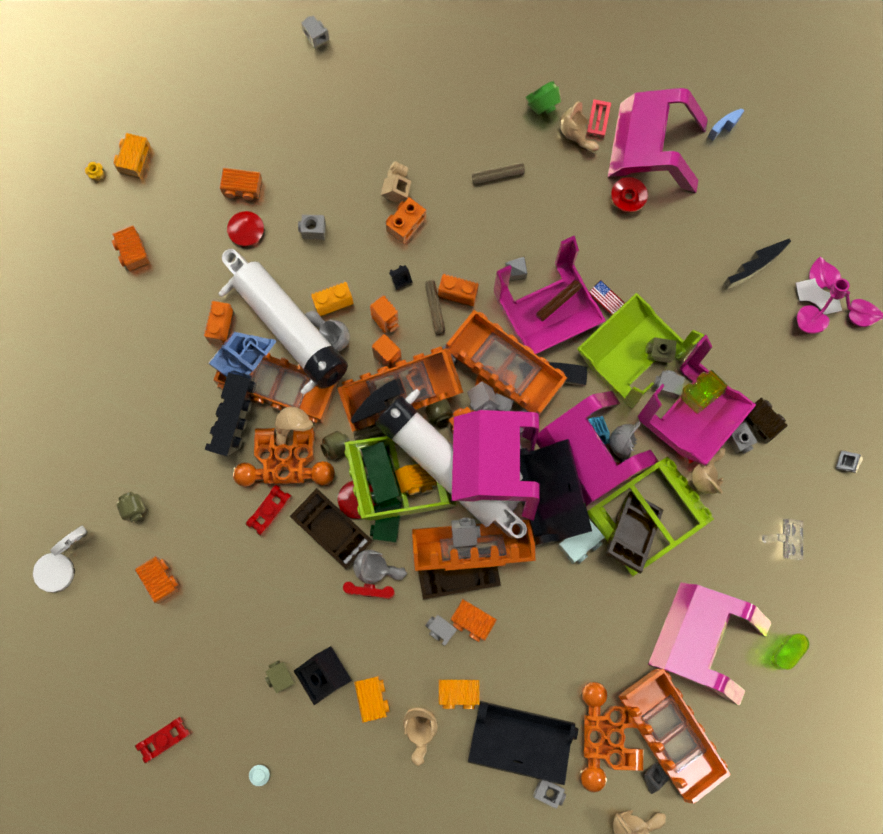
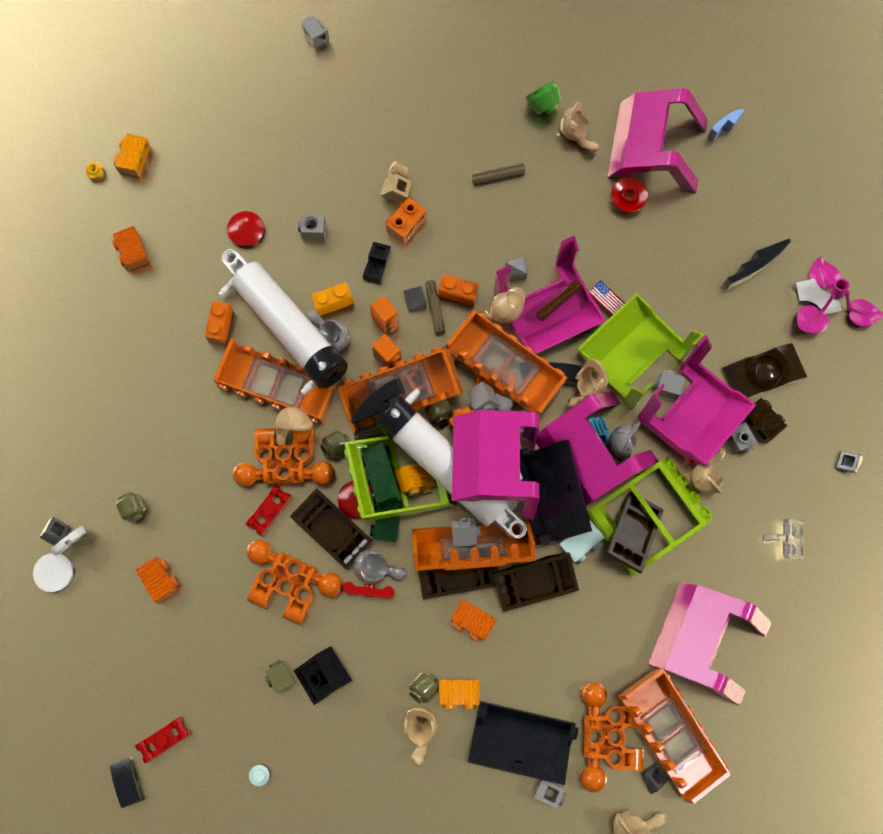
(54, 531): none -> dark grey slope
(125, 783): none -> black slope
(232, 414): black wedge -> none
(240, 183): orange brick -> none
(241, 353): medium blue slope -> none
(261, 593): none -> orange connector
(371, 699): light orange brick -> none
(376, 262): none -> black slope
(400, 277): black tile -> none
(415, 298): none -> dark grey slope
(423, 687): none -> olive head
(440, 629): light grey brick -> none
(506, 306): none -> tan piece
(536, 581): none -> dark brown slope
(591, 380): none -> tan piece
(595, 132): coral tile -> none
(661, 350): olive brick -> none
(703, 391): clear neon green brick -> none
(765, 371): none -> dark brown slope
(789, 651): clear neon green brick -> none

